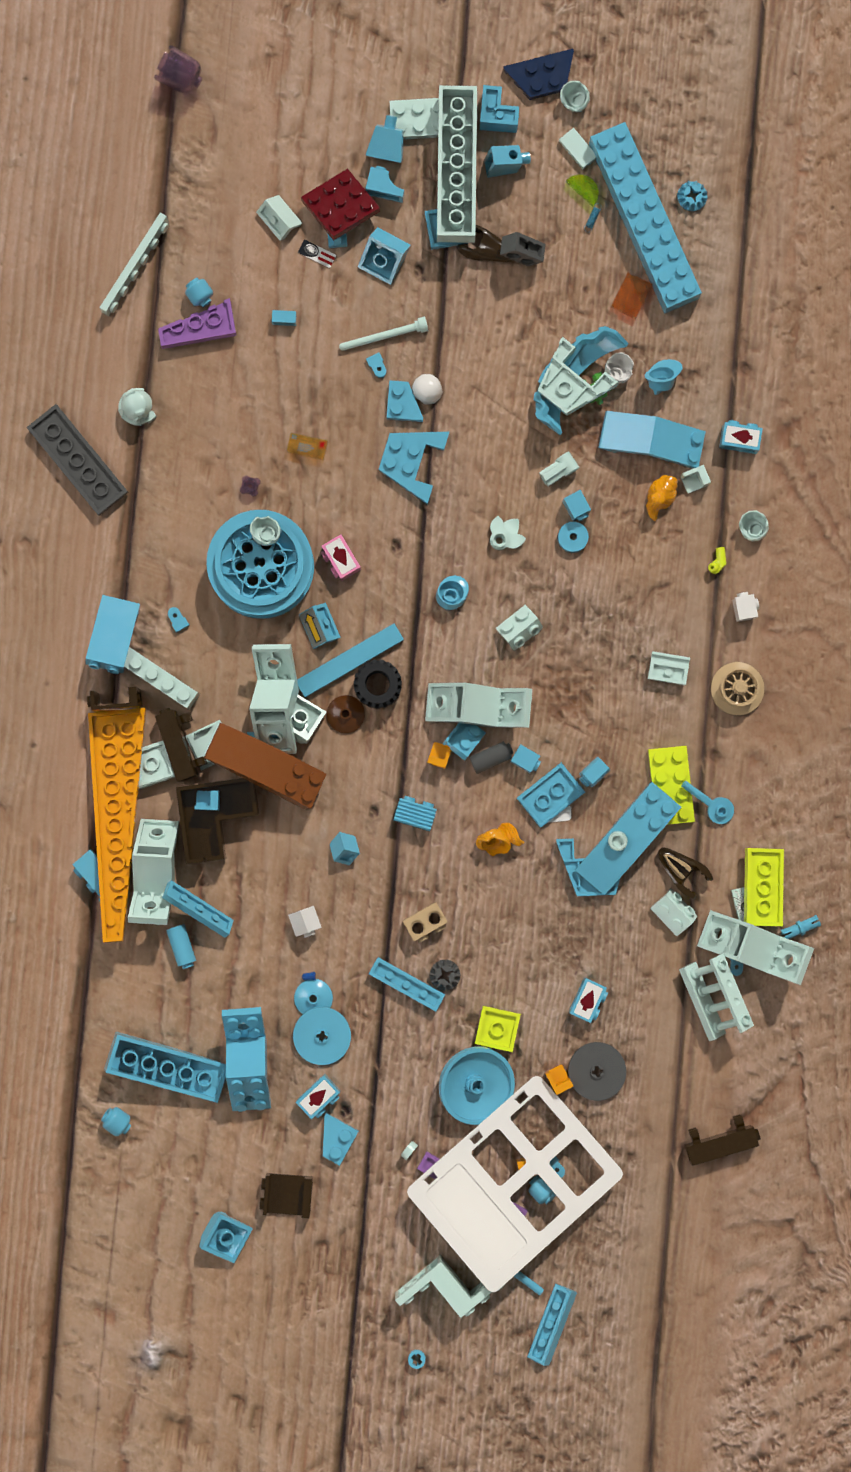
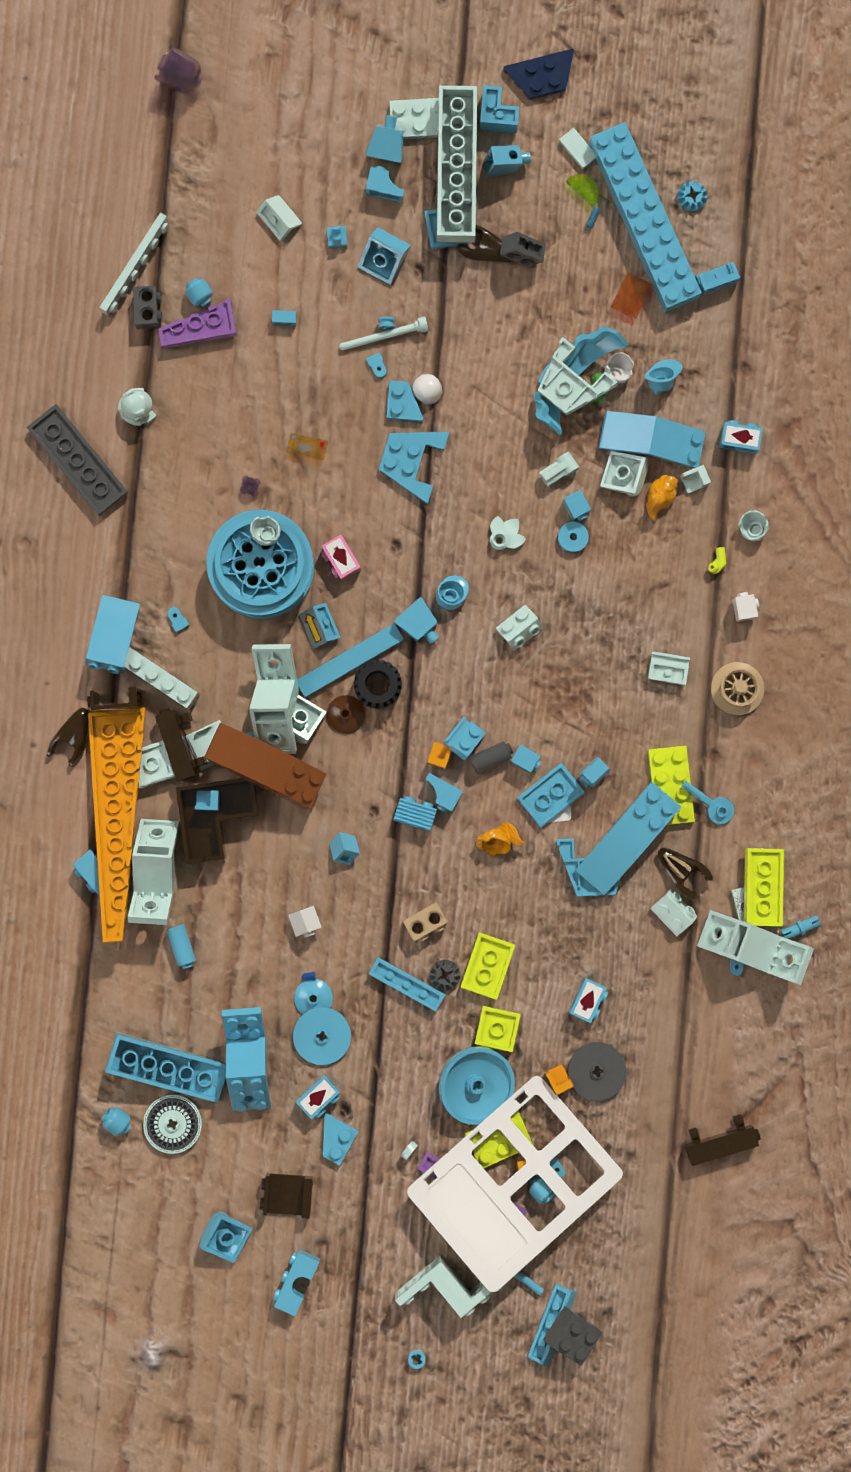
(73, 733): none -> dark brown animal
(142, 307): none -> dark grey brick
(157, 1120): none -> piece
(198, 909): medium azure plate -> none
(288, 1298): none -> medium azure arch
(316, 253): sticker -> none
(340, 204): dark red plate -> none
(386, 323): none -> medium azure bush
(418, 622): none -> medium azure torso
(446, 793): none -> medium azure arch
(478, 705): light aqua bracket -> none
(487, 966): none -> neon yellow plate
(496, 1145): none -> neon yellow plate
(572, 1336): none -> dark grey brick
(574, 96): light aqua hair -> none
(617, 840): light aqua tile -> none
(625, 473): none -> light aqua slope
(703, 1002): light aqua fence -> none
(717, 278): none -> medium azure hinge

